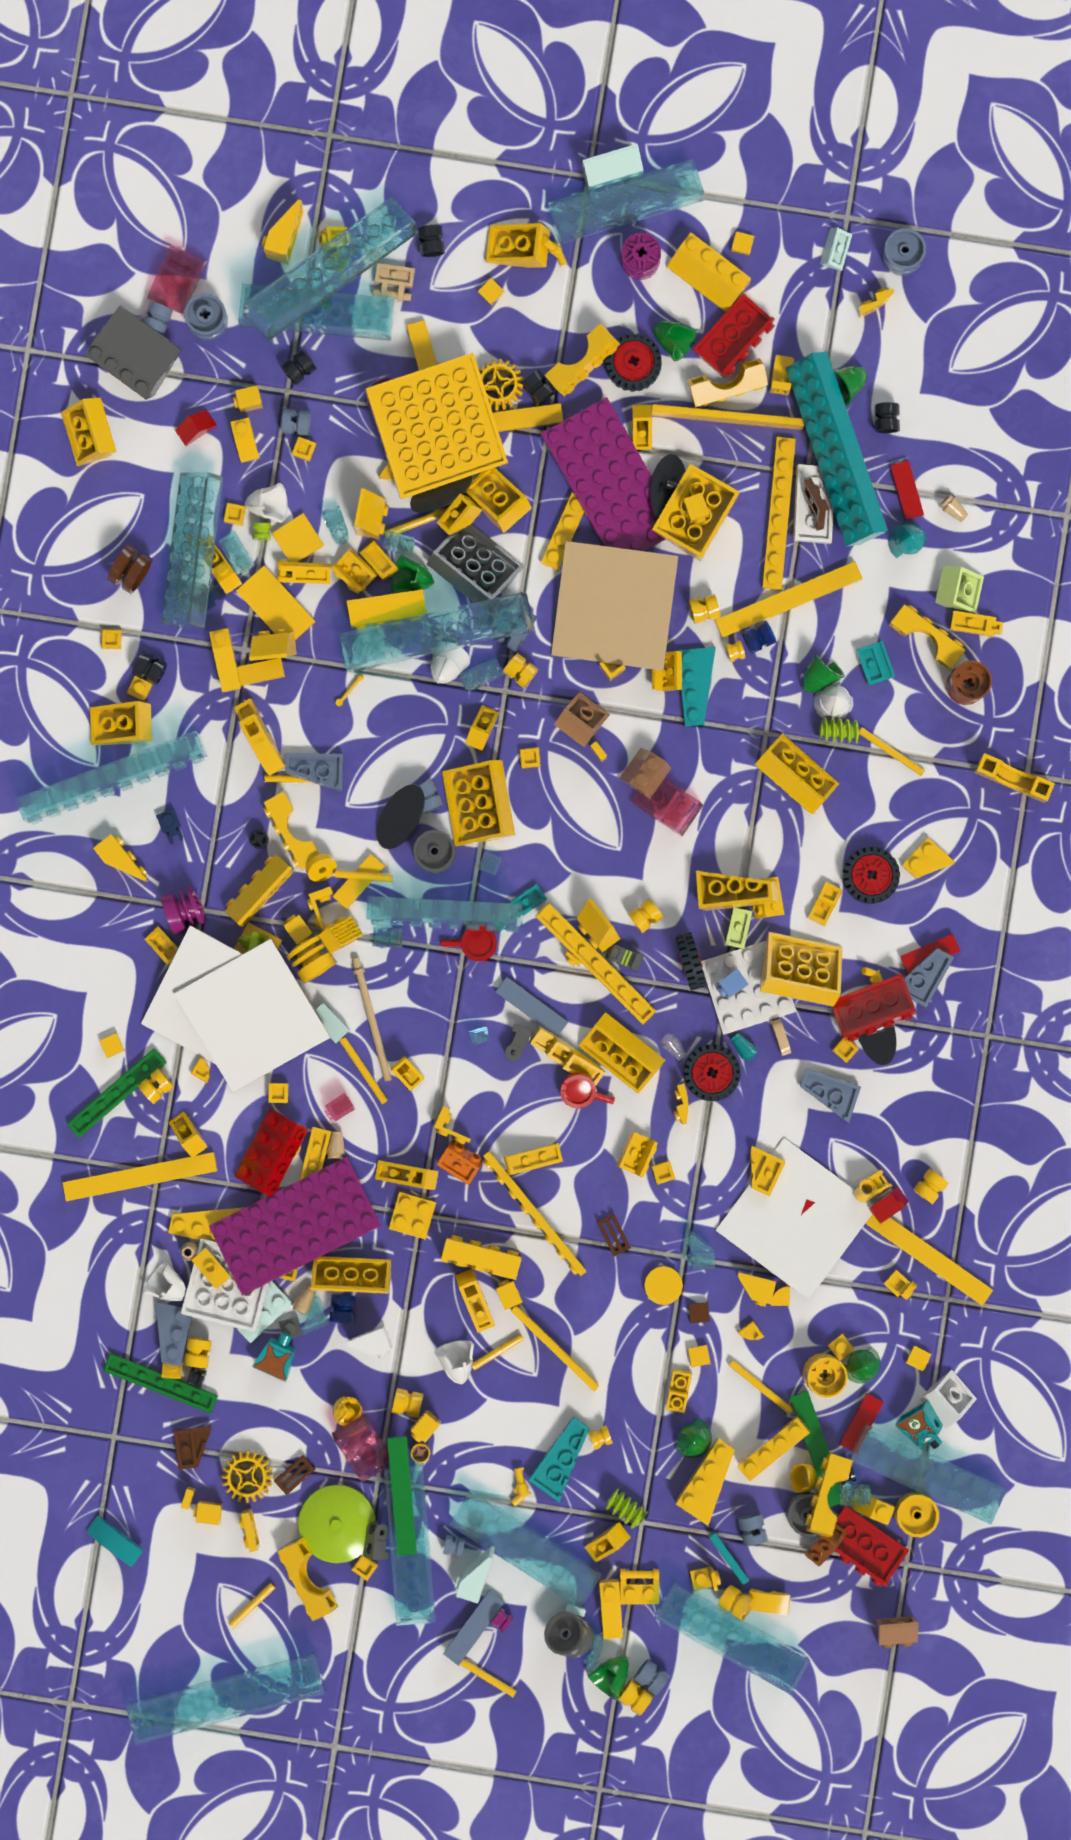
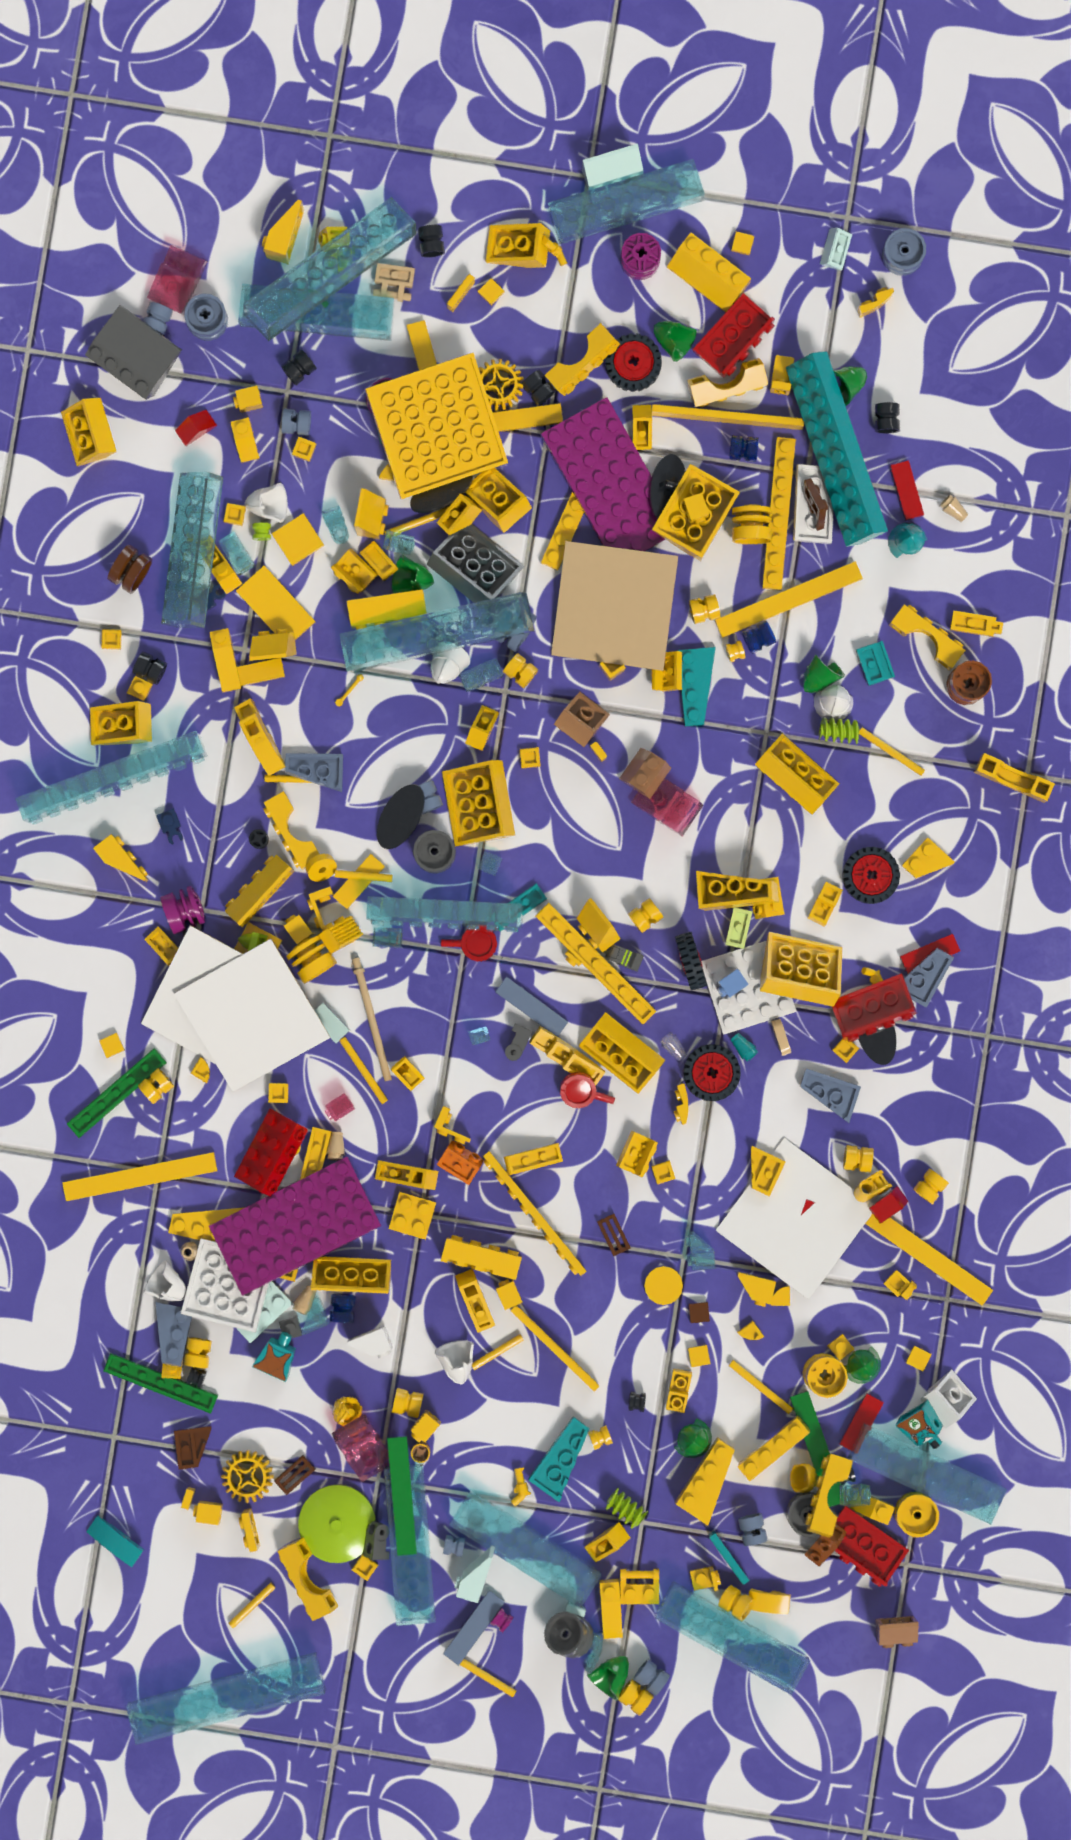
(187, 1134): yellow slope -> none
(211, 1268): yellow plate -> none
(303, 572): yellow plate -> none
(460, 293): none -> yellow tile
(637, 1401): none -> black wheel
(750, 449): none -> clear blue wheel
(751, 520): none -> yellow wheel
(858, 1158): none -> yellow wheel
(959, 589): yellowish green slope -> none

